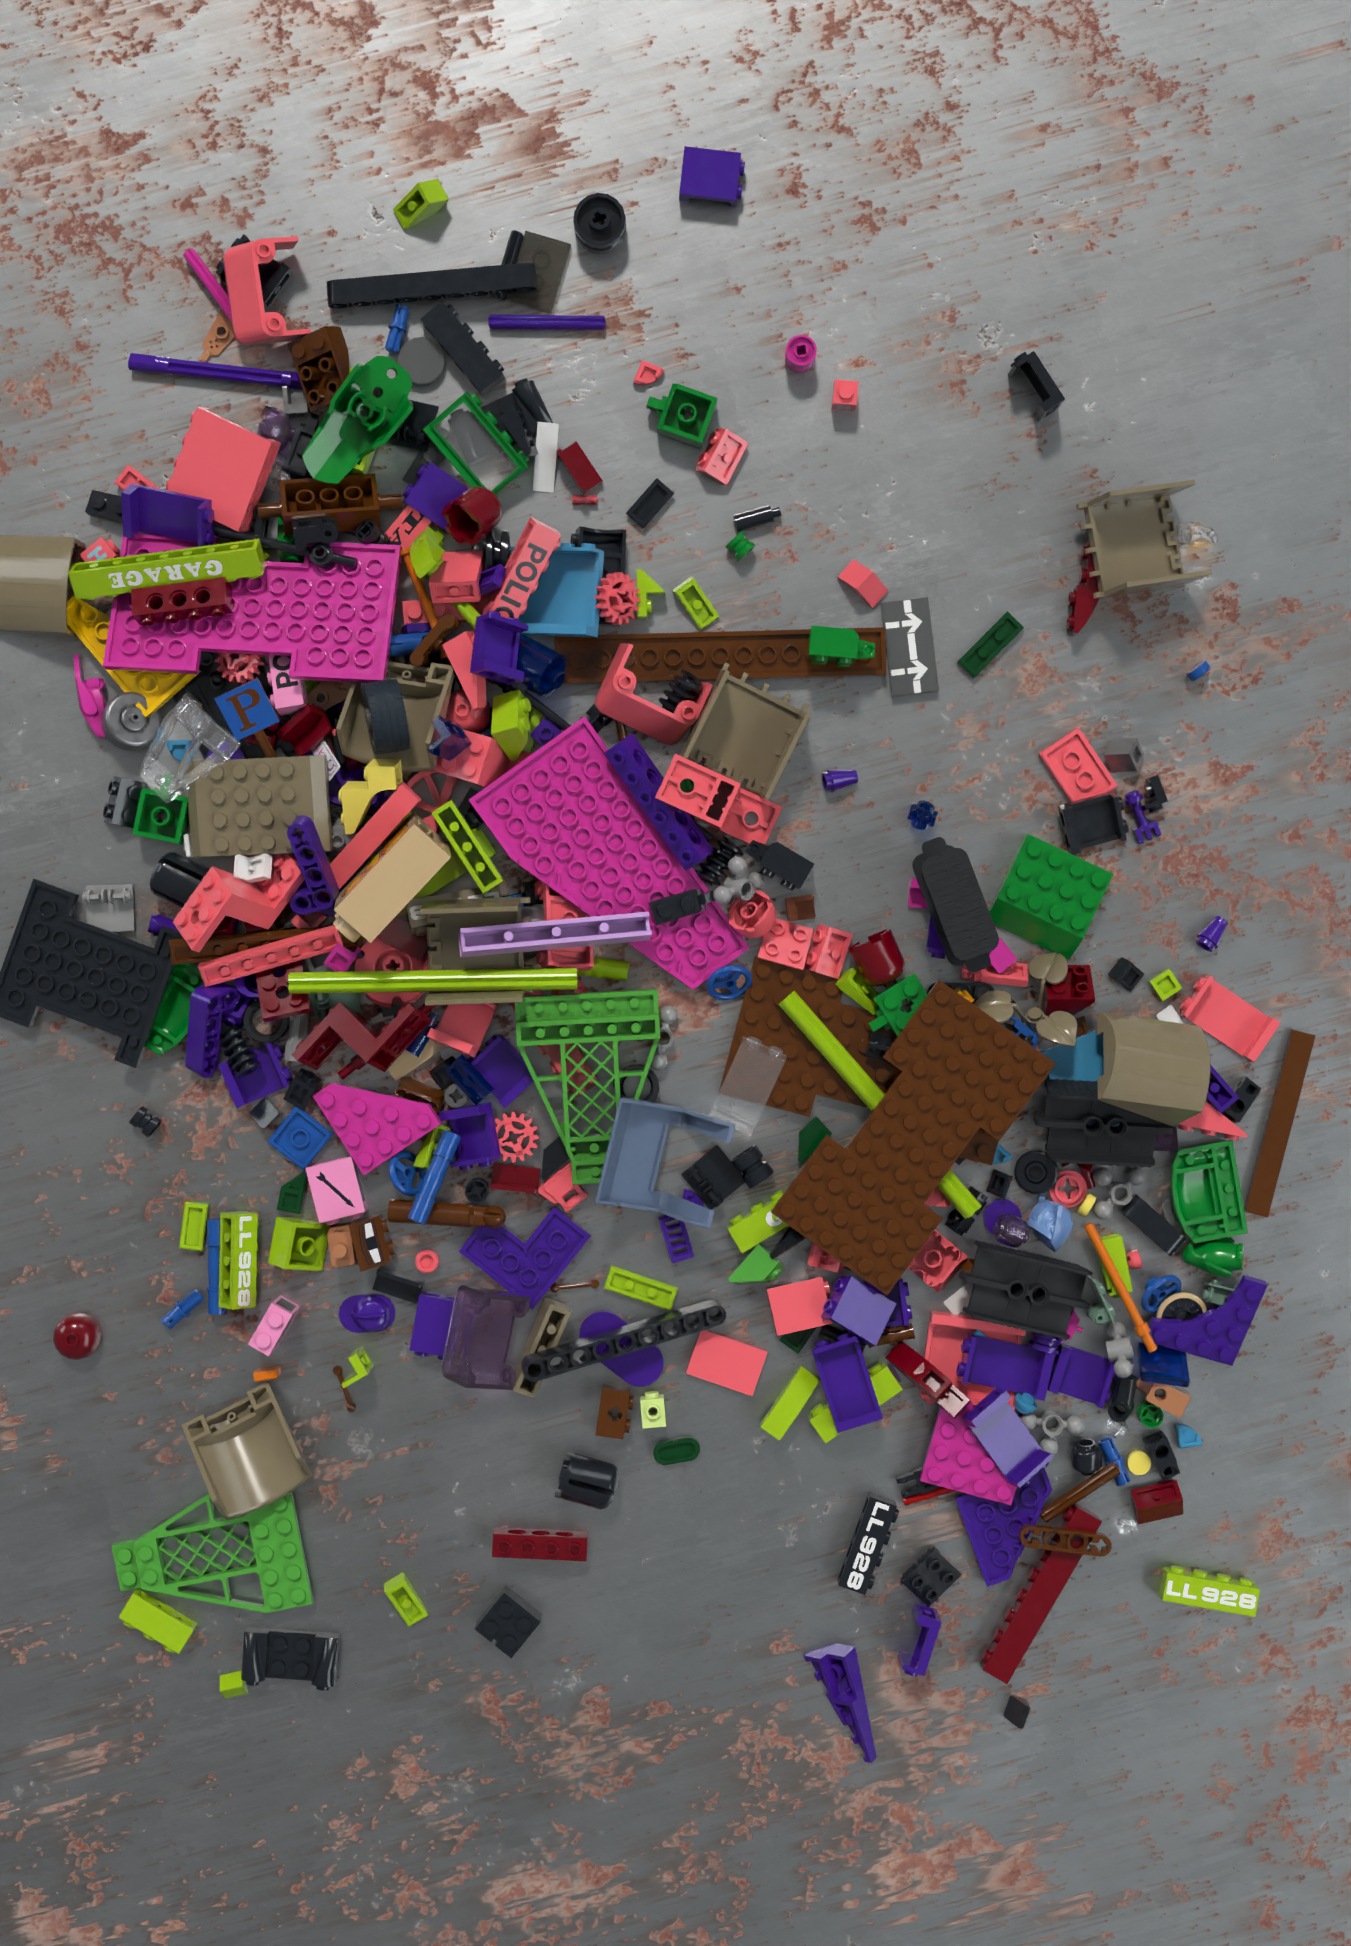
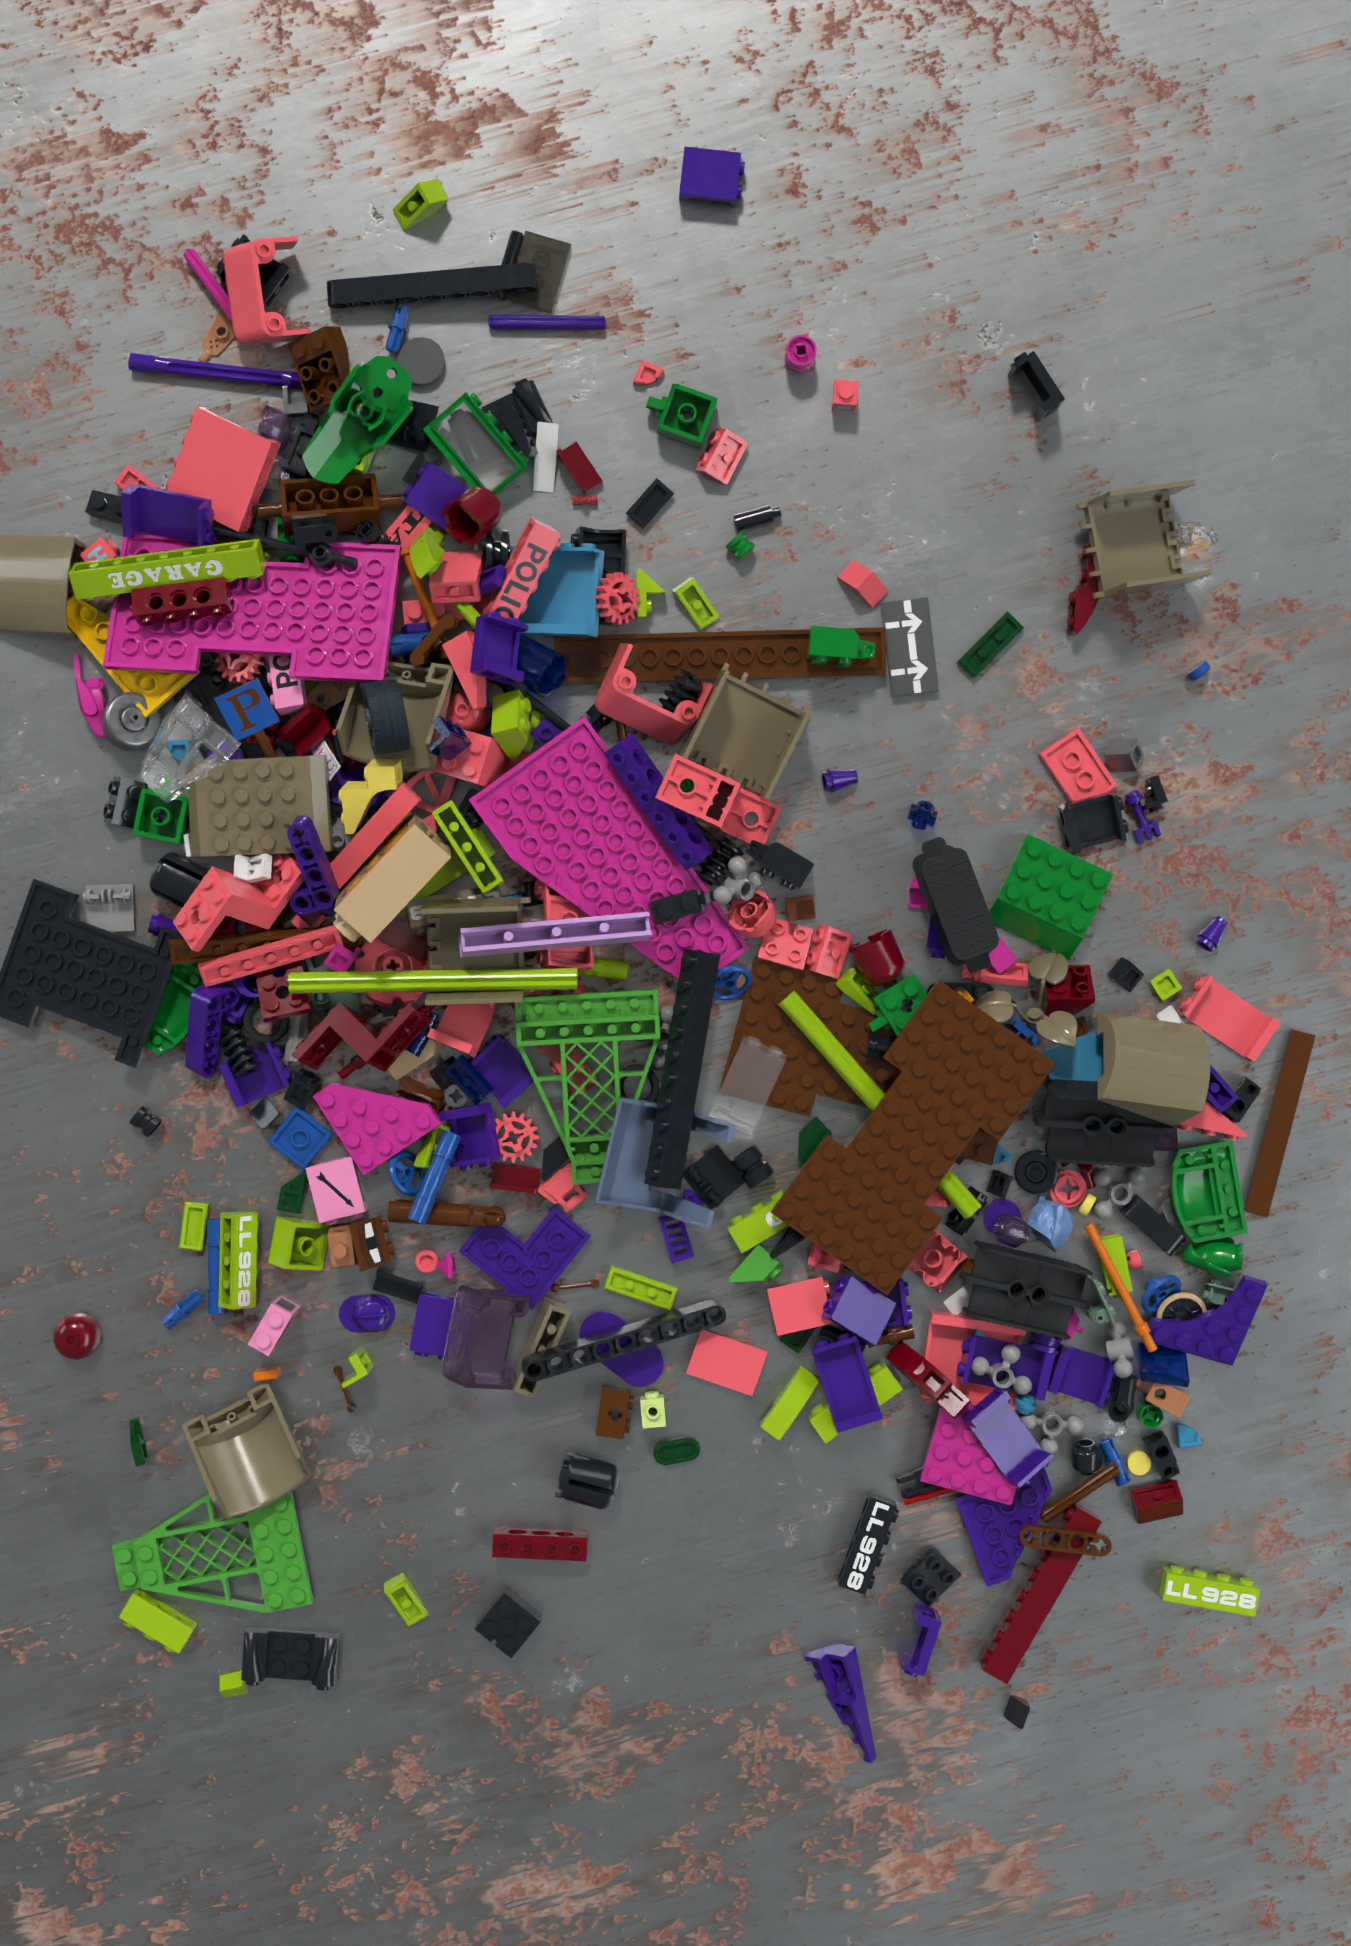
(138, 1443): none -> dark green tile
(448, 1265): none -> dark pink slope
(462, 348): black brick -> none
(477, 1193): black wheel -> none
(588, 215): black wheel -> none
(682, 1069): none -> black brick
(1010, 1355): none -> light grey piece
(1126, 1526): clear plate -> none

